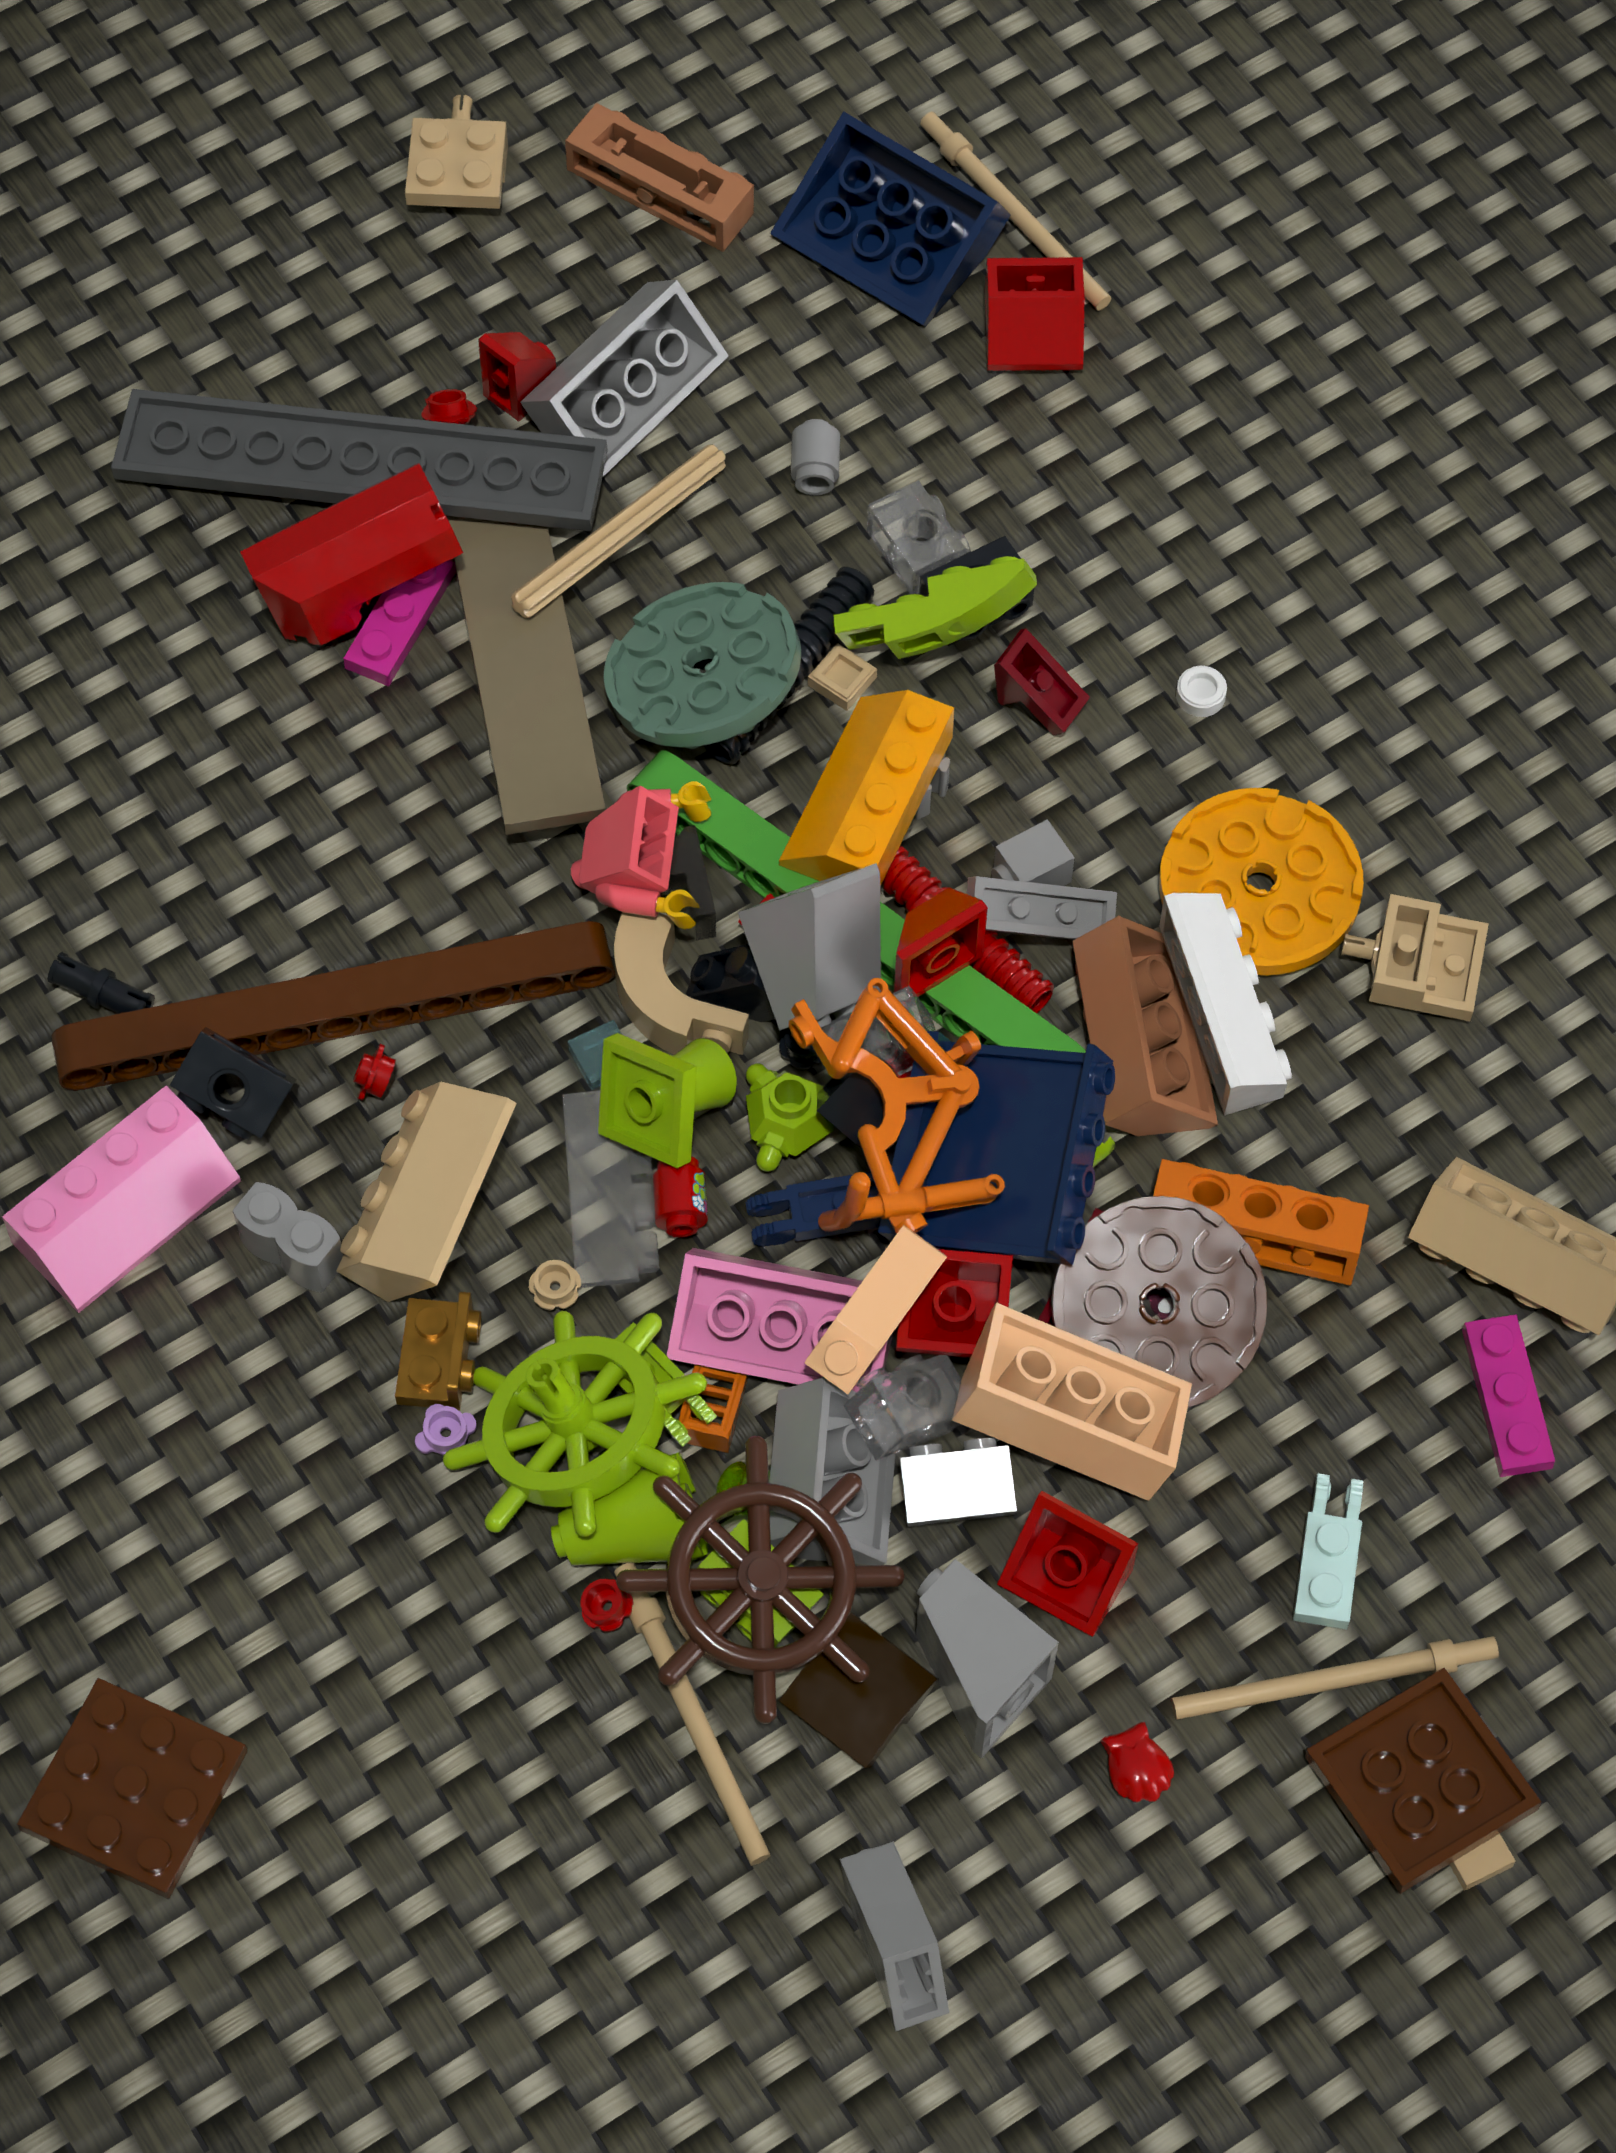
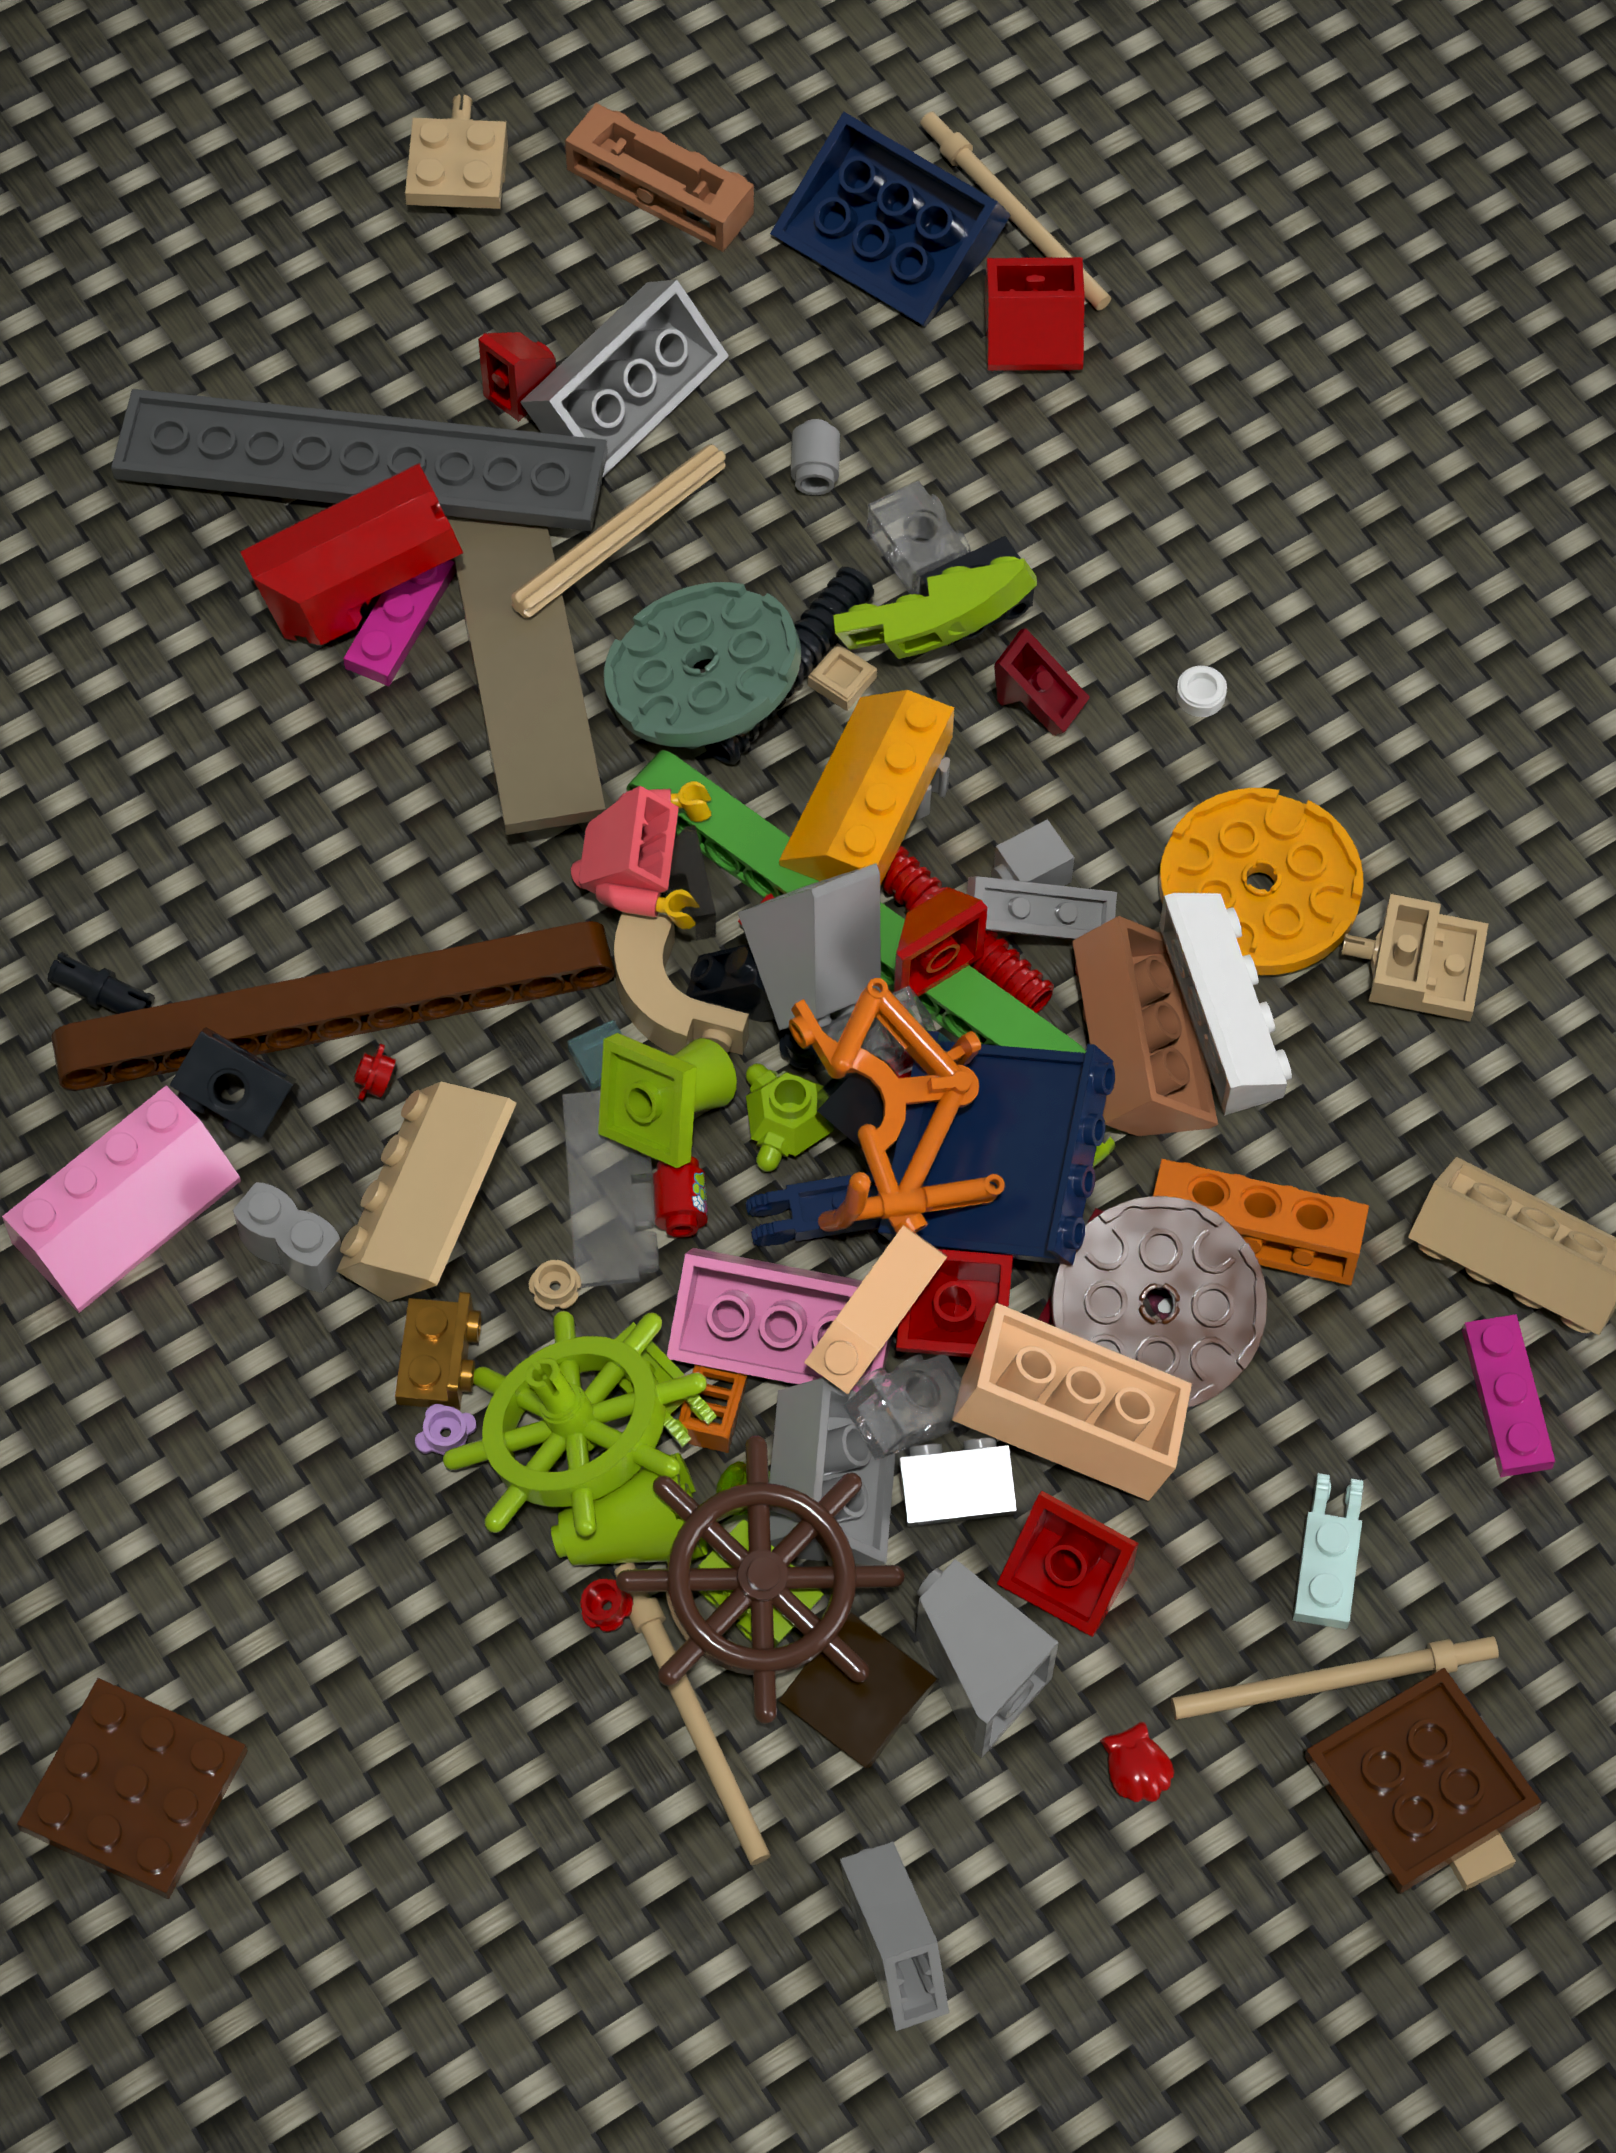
(449, 407): red animal -> none

